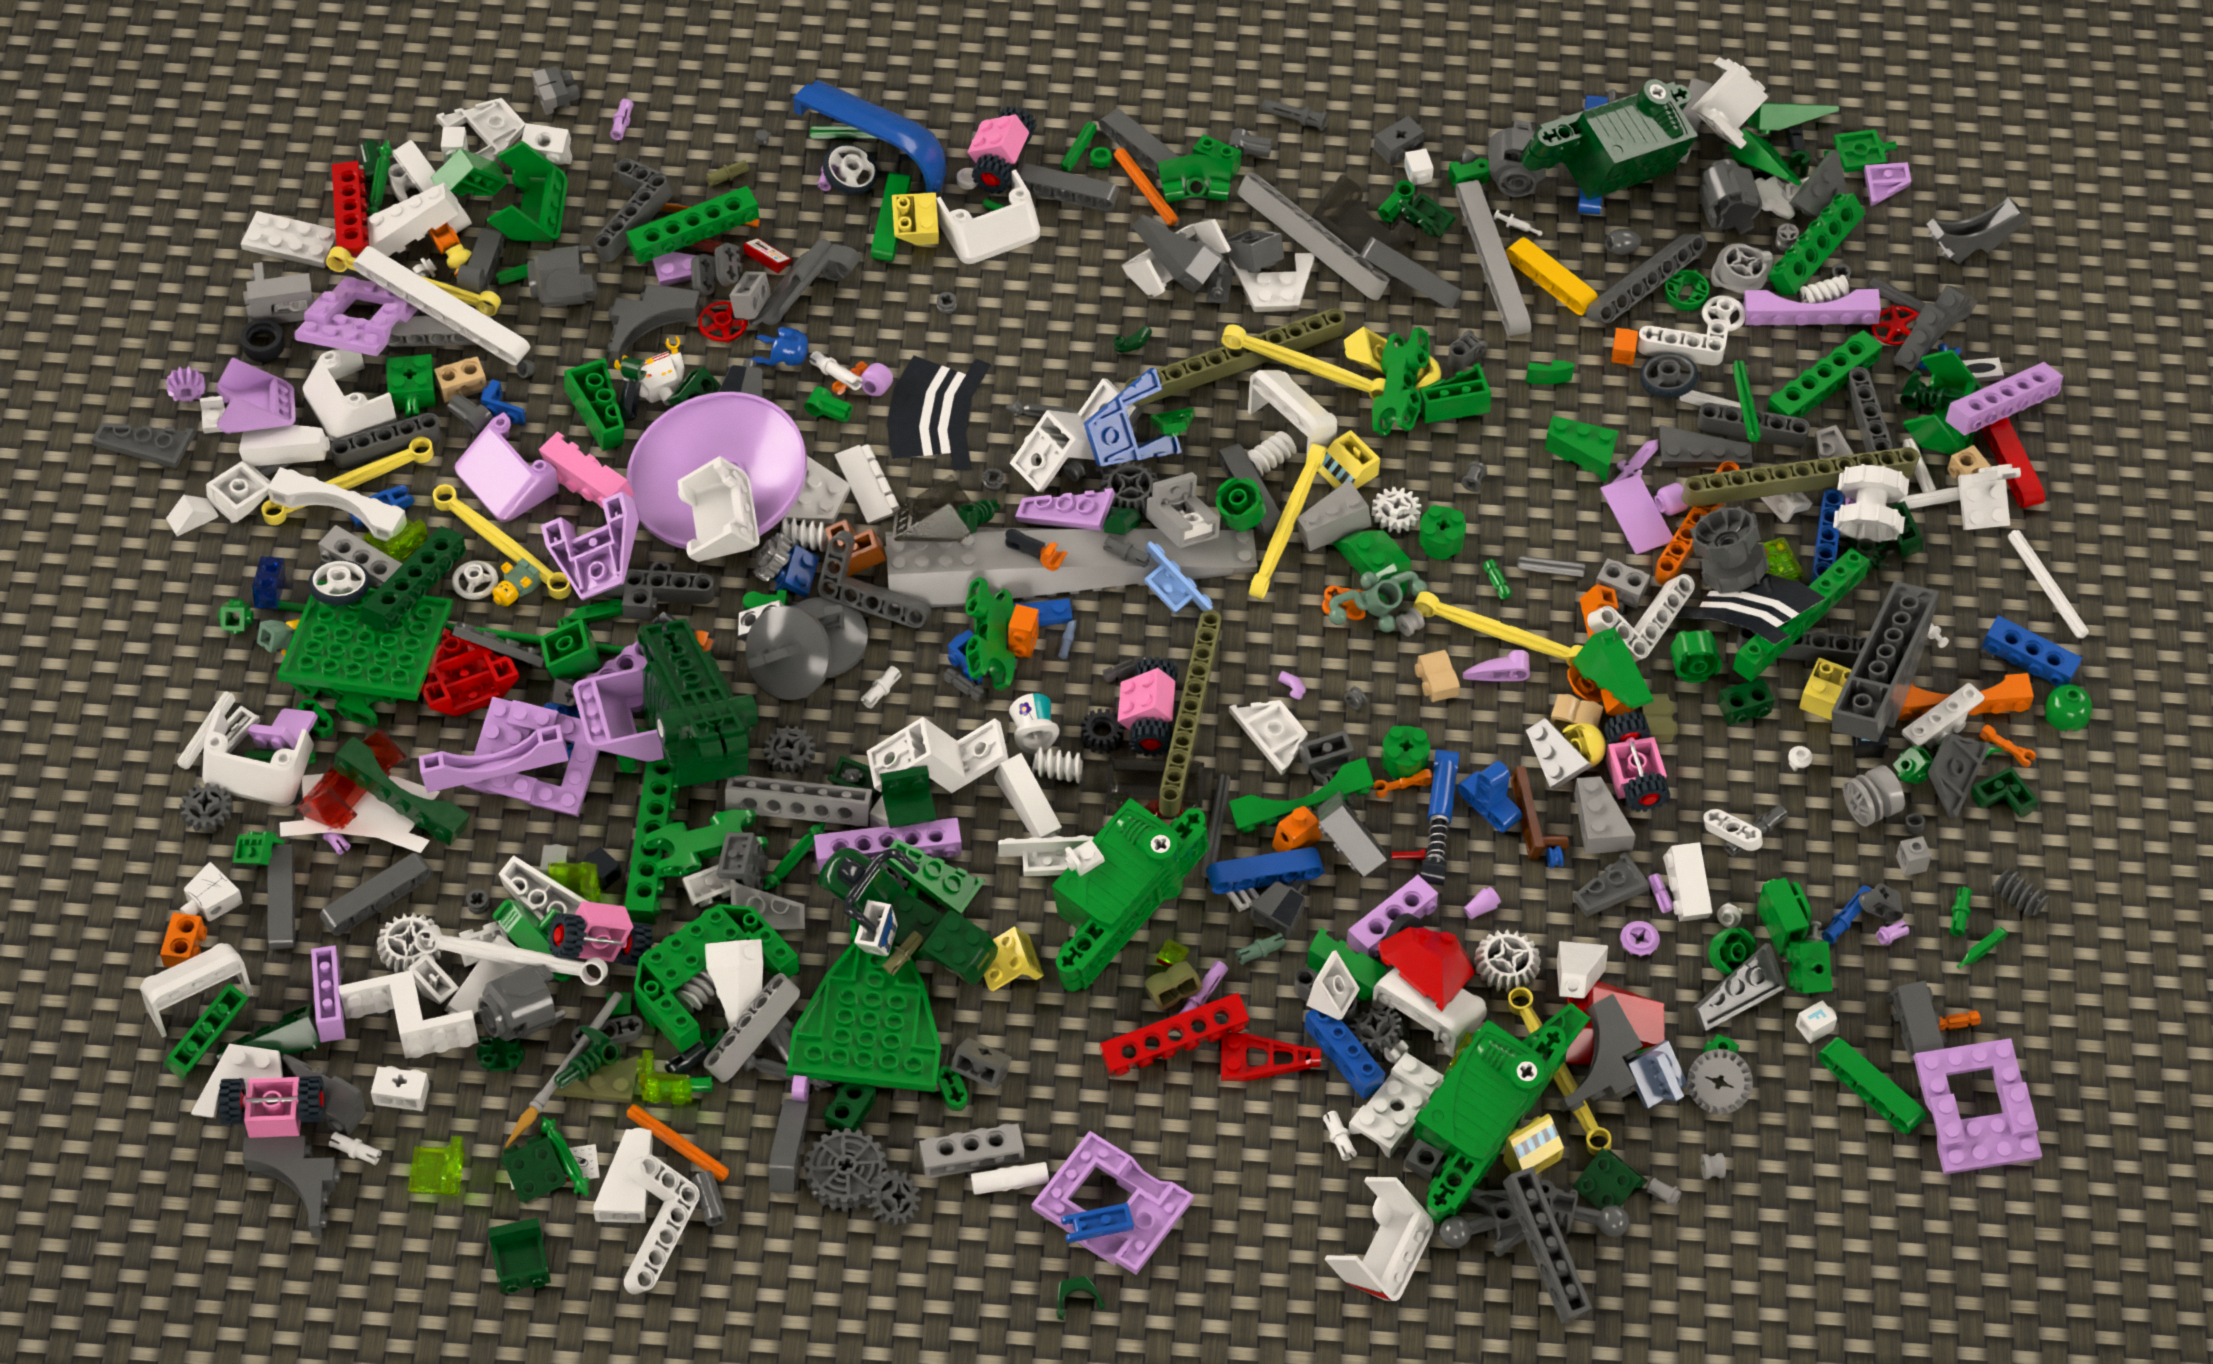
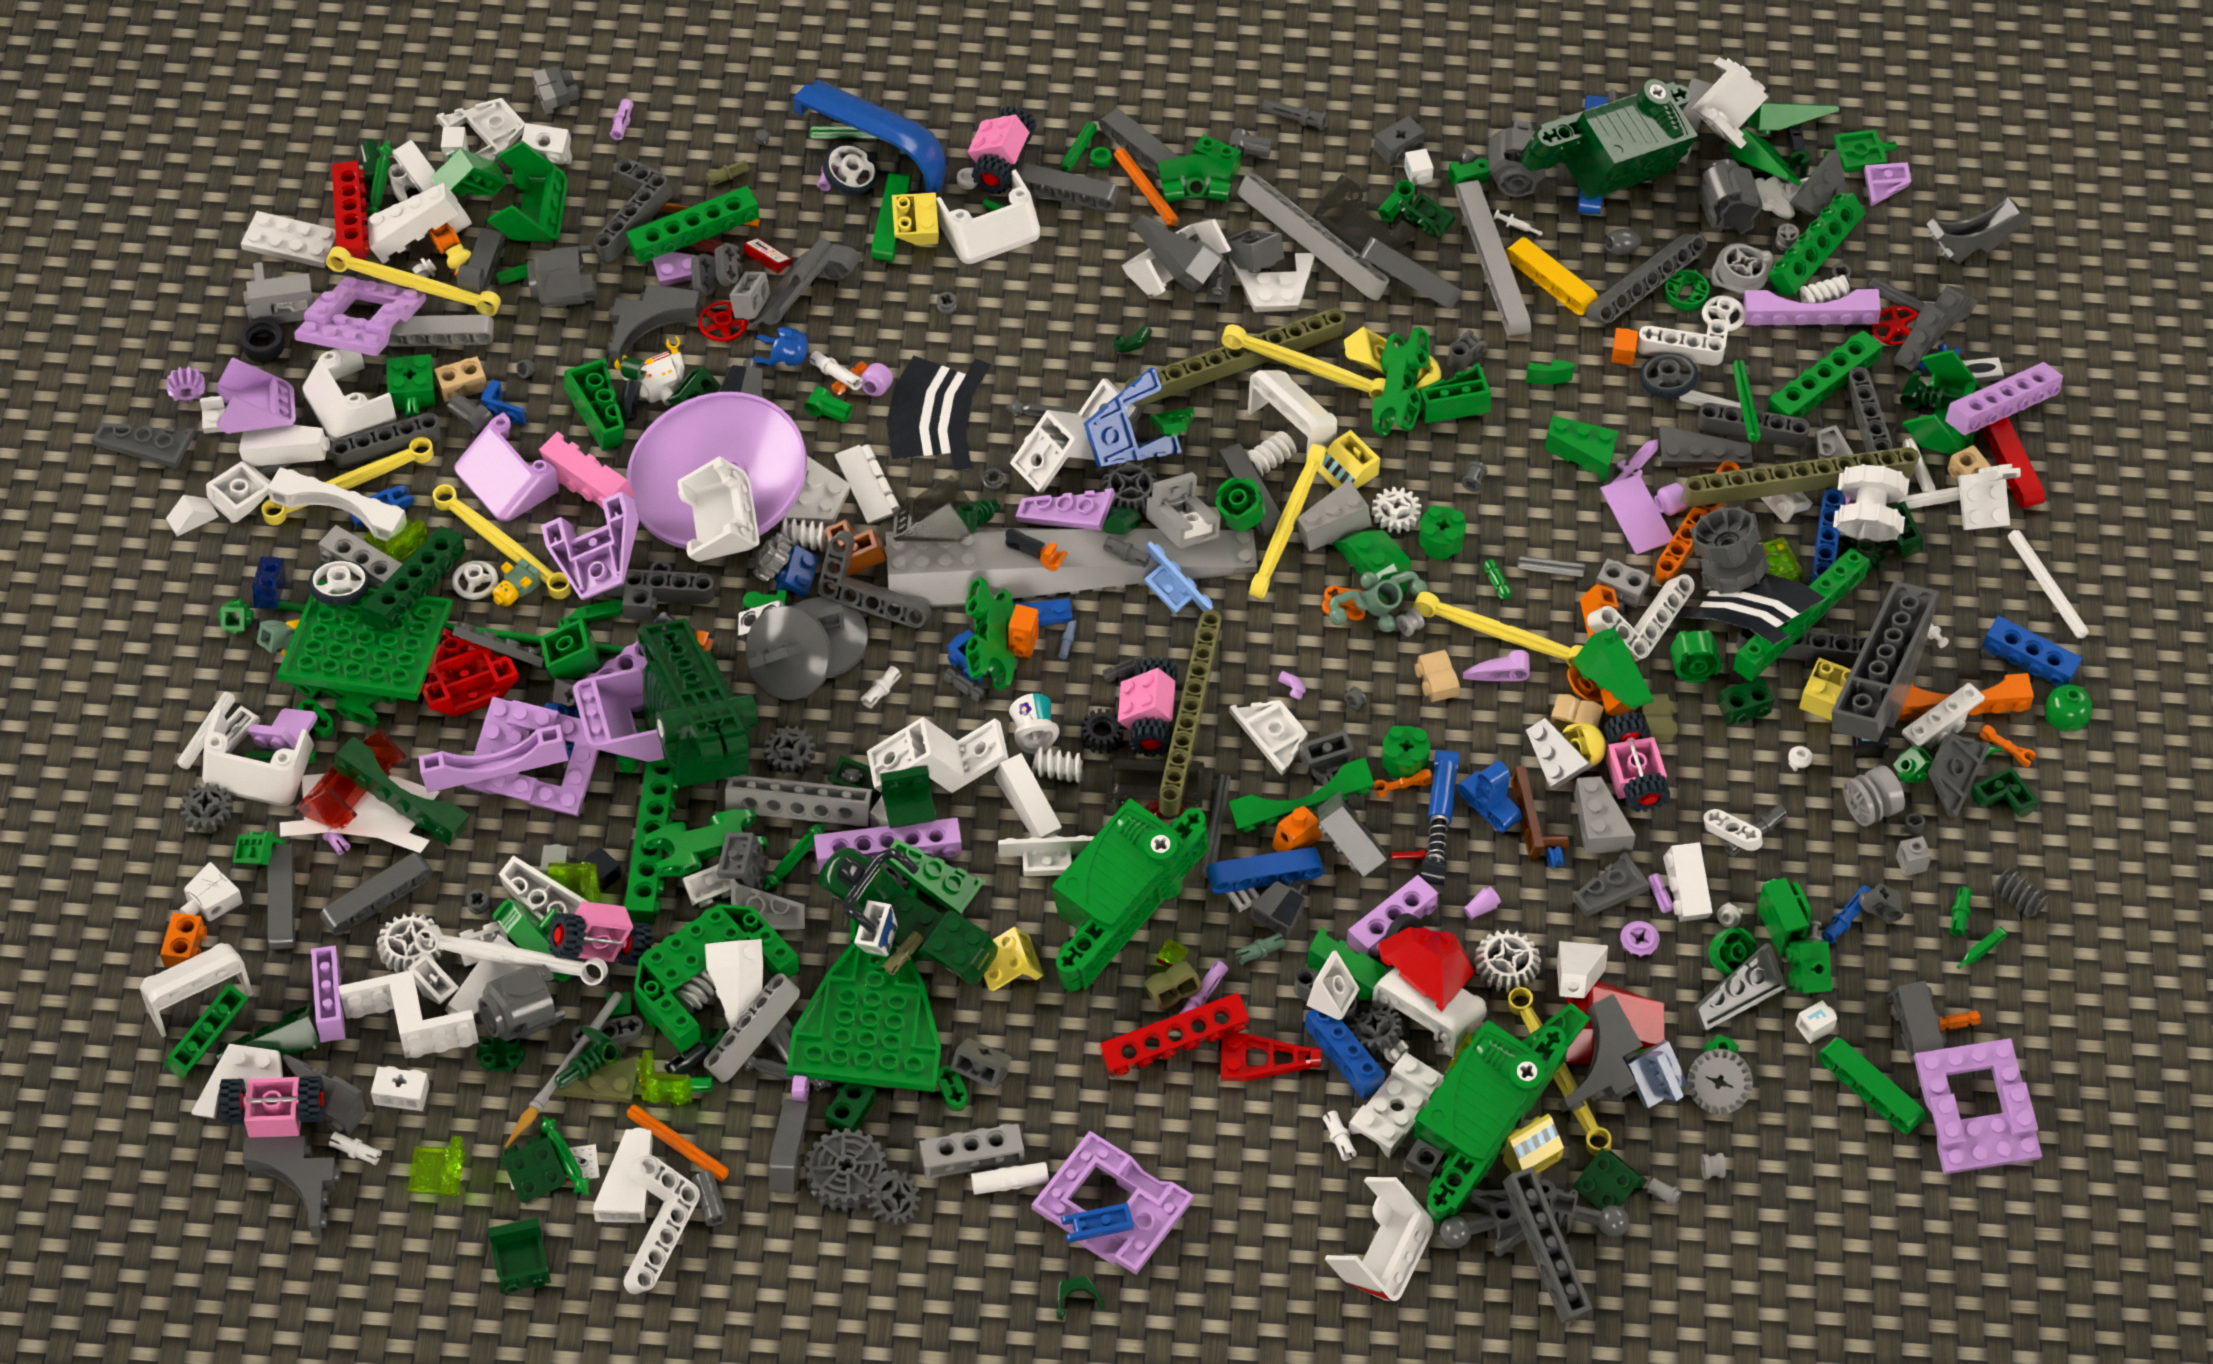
(441, 305): white beam -> none
(1074, 470): dark grey bush -> none
(1083, 857): white bracket -> none
(1887, 934): lavender pin -> none

